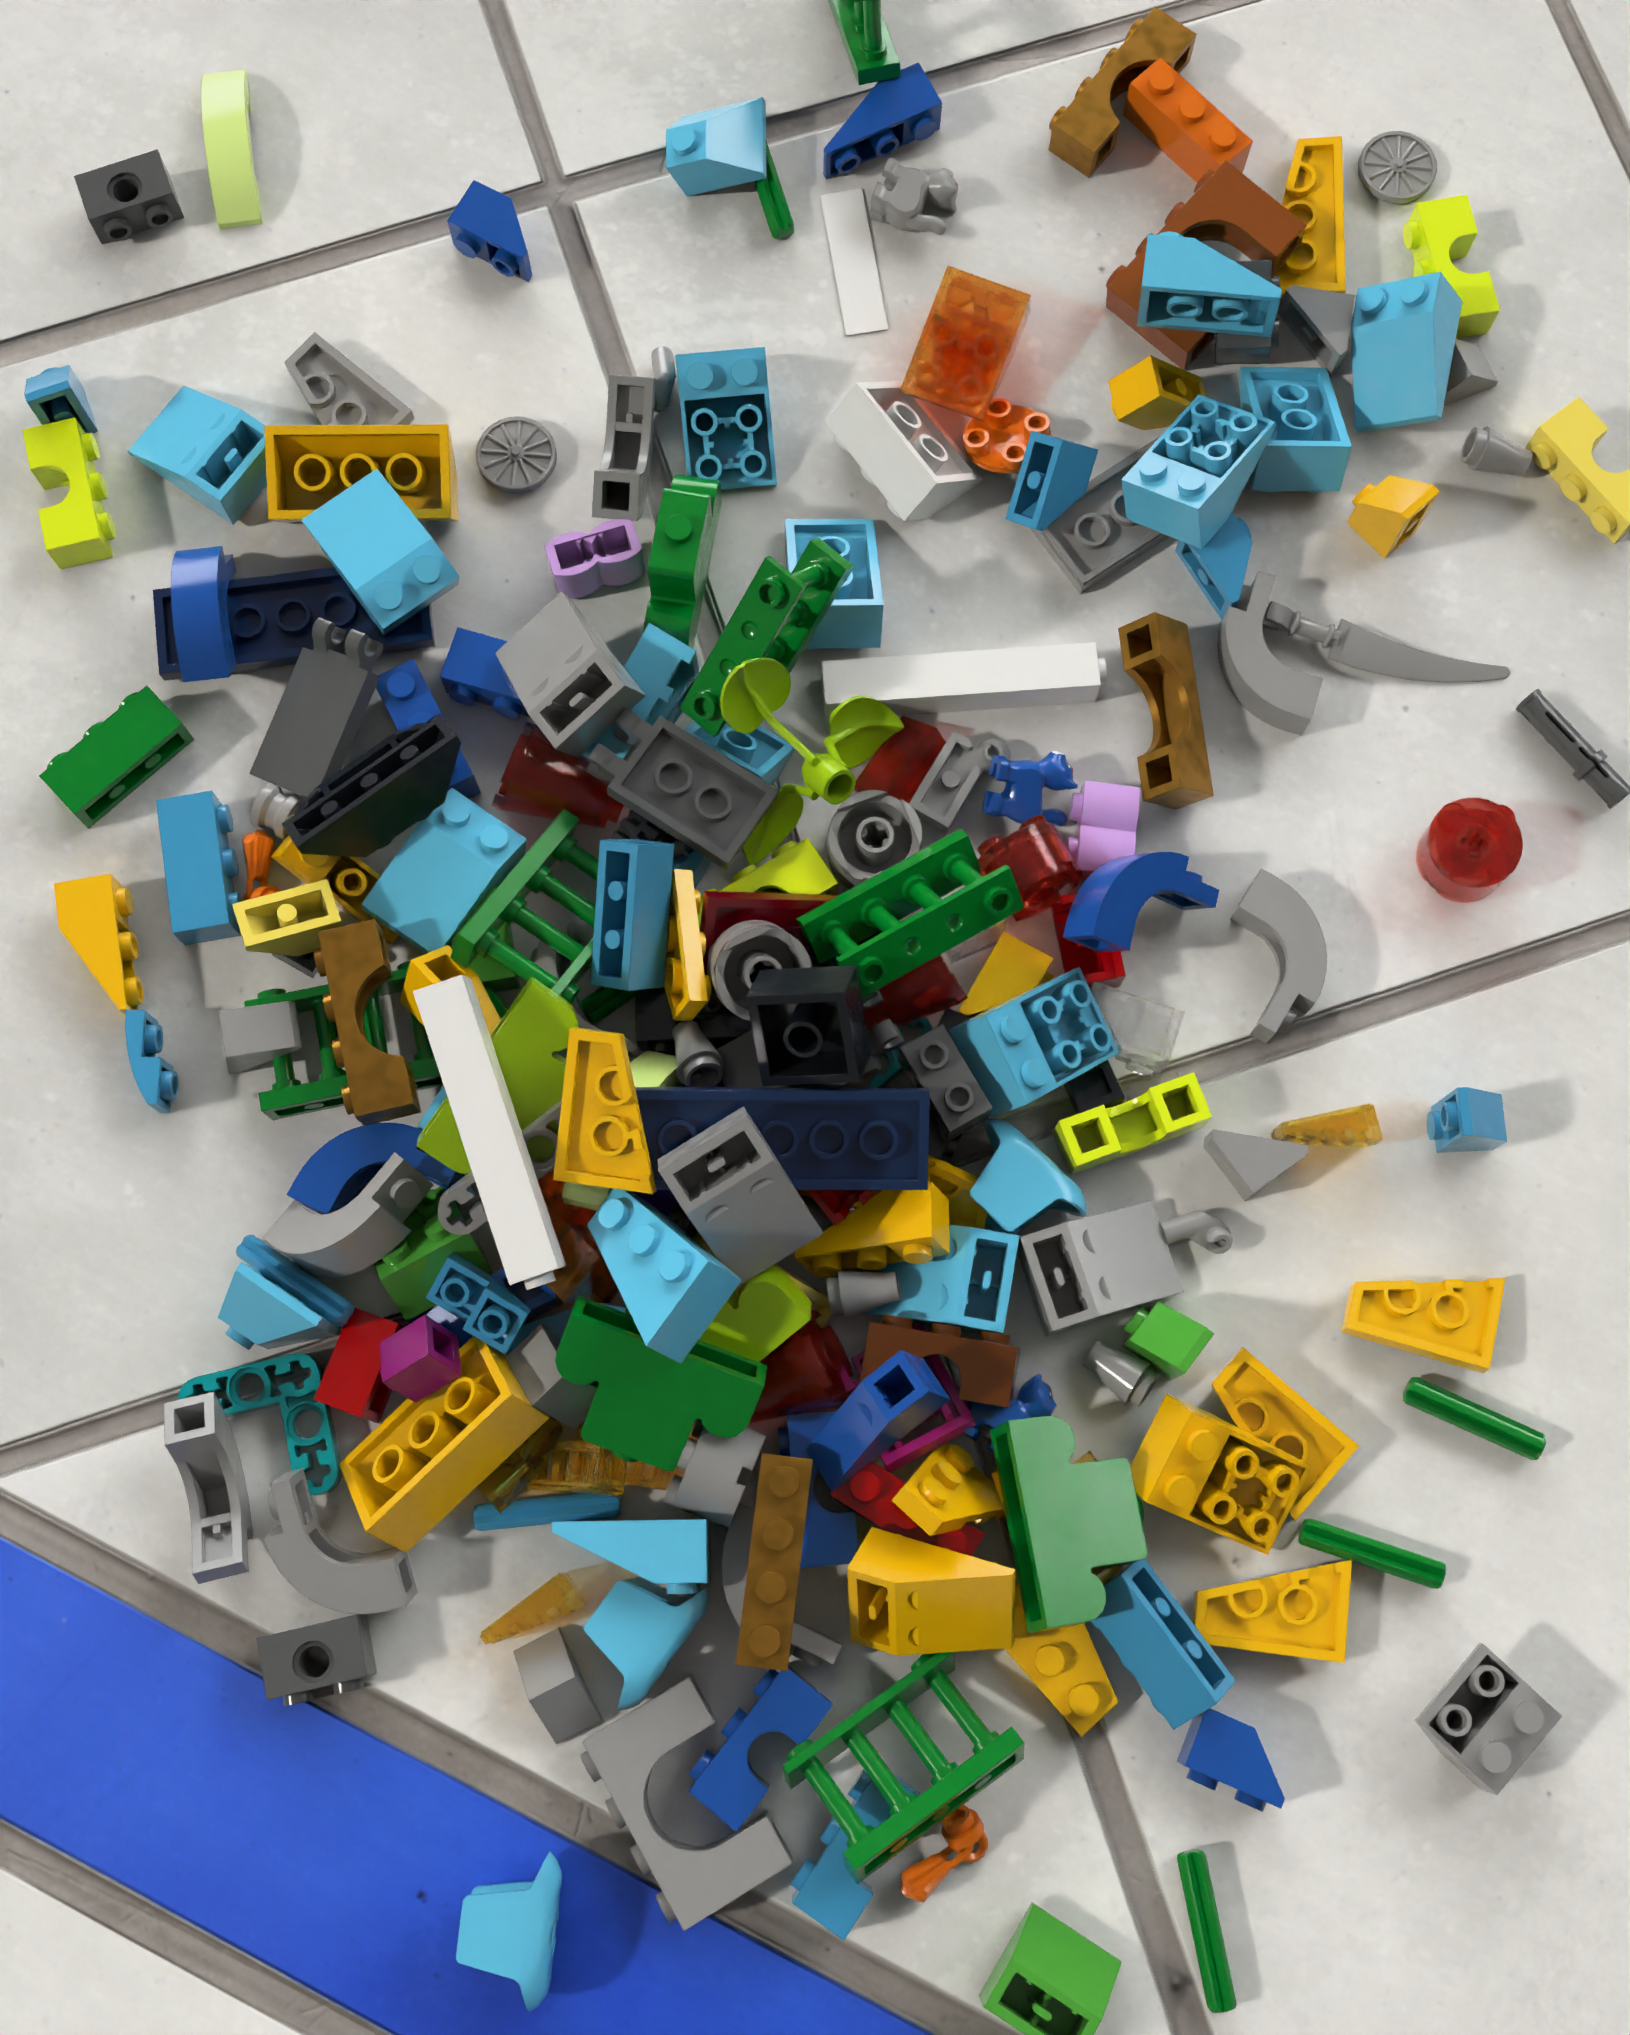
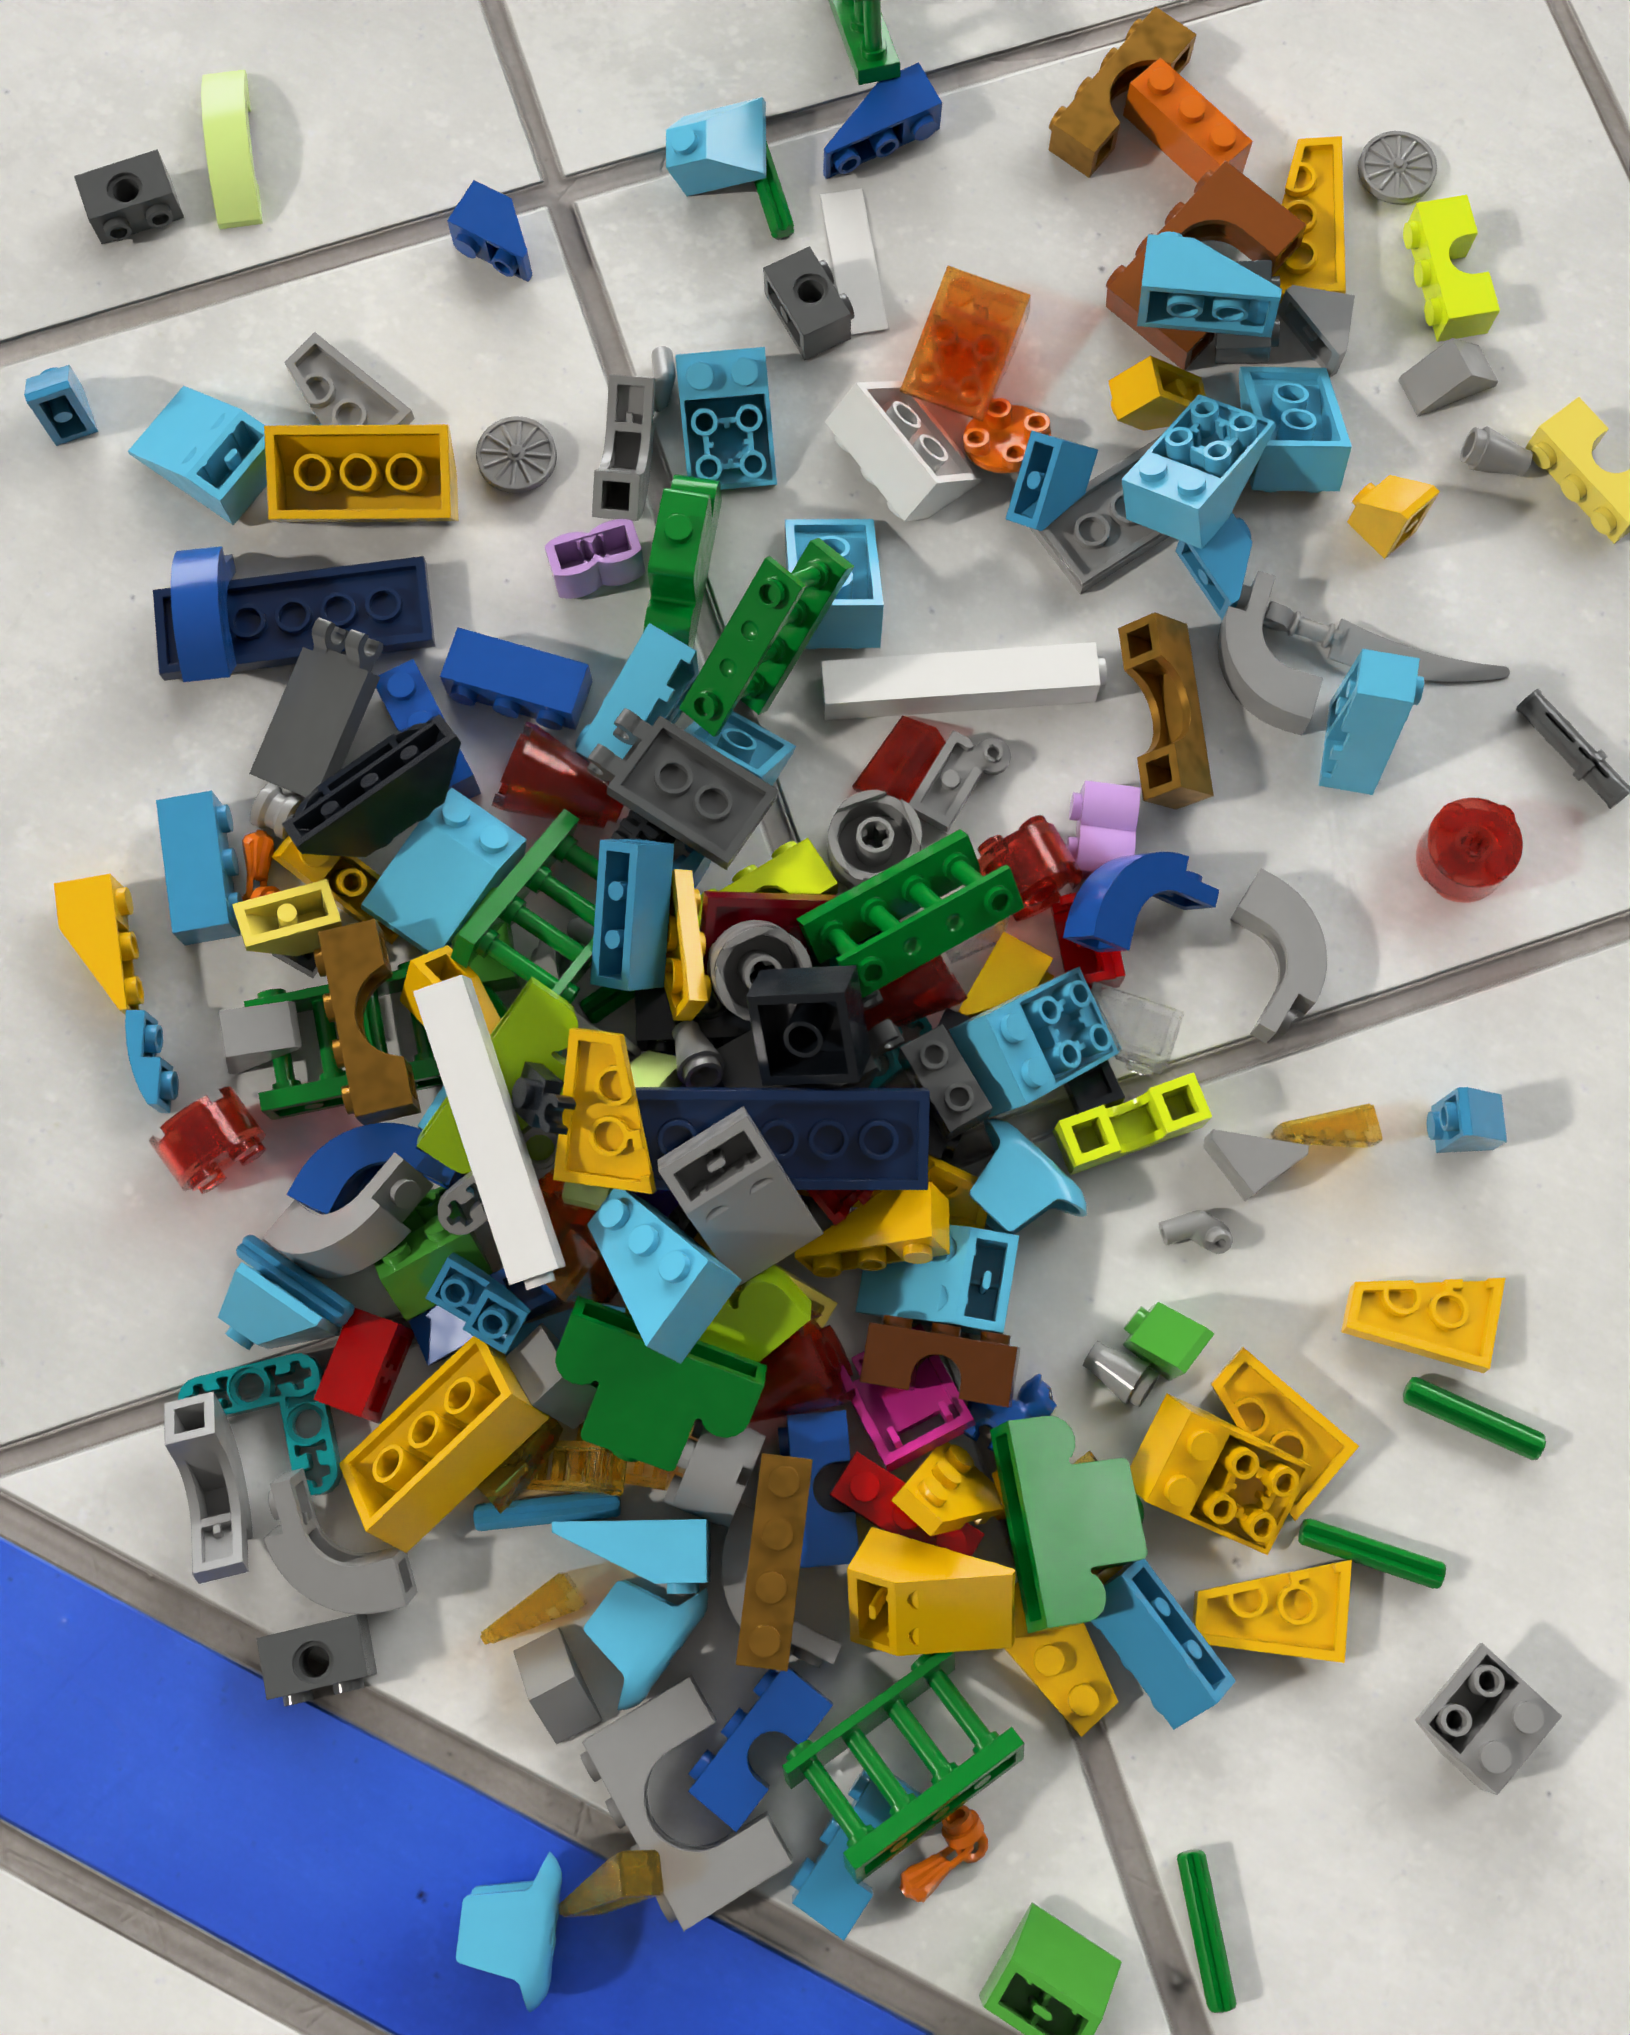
(77, 527): neon yellow arch -> none
(116, 756): green brick -> none
(208, 1140): none -> clear red brick
(381, 551): medium azure slope -> none
(420, 1359): magenta brick -> none
(539, 1100): none -> black plate
(567, 677): light grey slope -> none
(616, 1884): none -> clear yellow slope
(810, 325): none -> dark grey brick
(856, 732): lime plant -> none
(860, 1292): light grey cone -> none
(876, 1417): blue slope -> none
(905, 194): light grey animal -> none
(1024, 787): blue animal -> none
(1098, 1267): light grey slope -> none
(1230, 1753): blue slope -> none
(1368, 719): none -> medium azure wedge
(1403, 350): medium azure slope -> none

